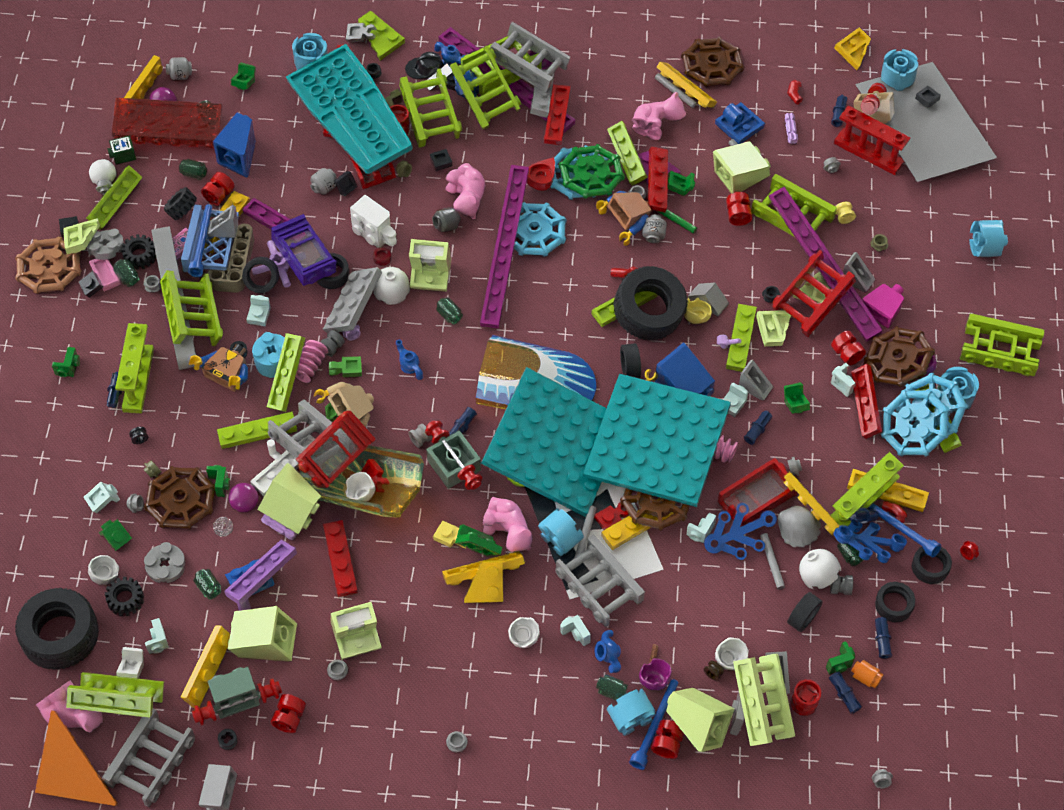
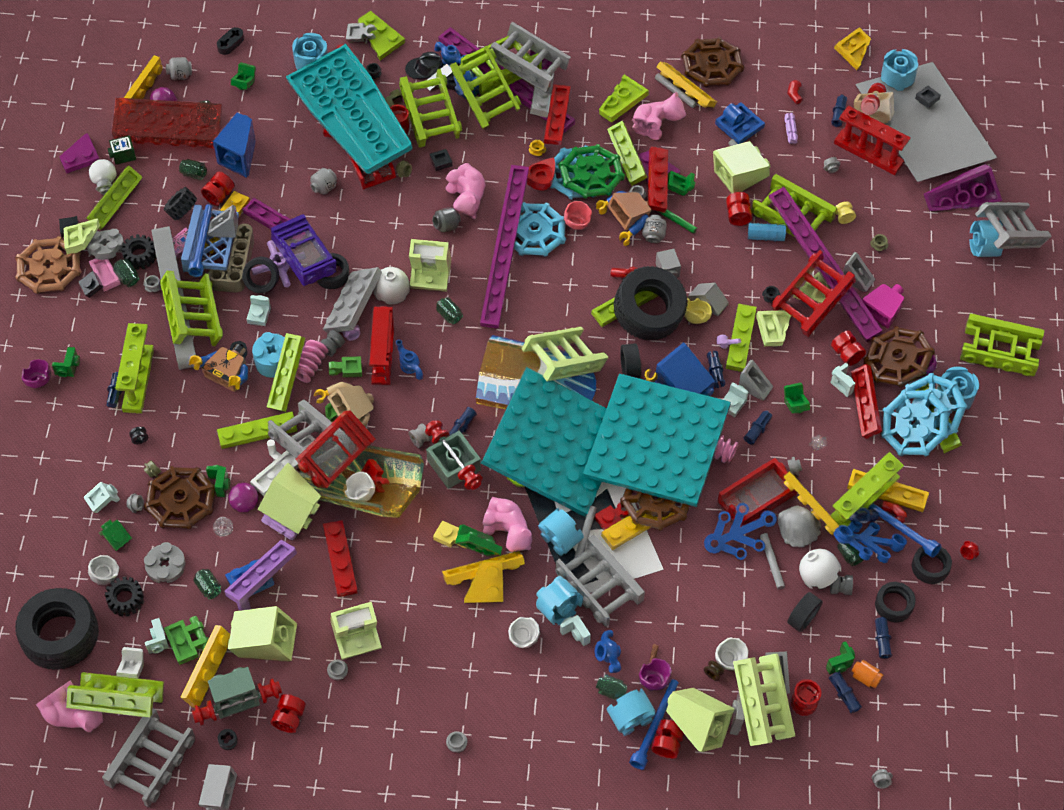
(37, 374): none -> magenta hair
(67, 770): orange tile -> none
(79, 155): none -> magenta wing
(181, 642): none -> bright green plate
(228, 39): none -> black beam
(345, 183): black plate -> none
(372, 222): white hinge -> none
(382, 256): dark red tile -> none
(382, 345): none -> red door
(537, 144): none -> yellow plate
(558, 600): none -> medium azure brick
(564, 367): none -> yellowish green fence
(577, 215): none -> coral hair
(624, 97): none -> lime wing
(669, 261): none -> light grey brick
(700, 532): light aqua bracket -> none
(715, 368): none -> dark blue pin
(766, 232): none -> dark azure axle
(818, 442): none -> clear plate
(965, 191): none -> magenta wedge
(1011, 238): none -> light grey fence

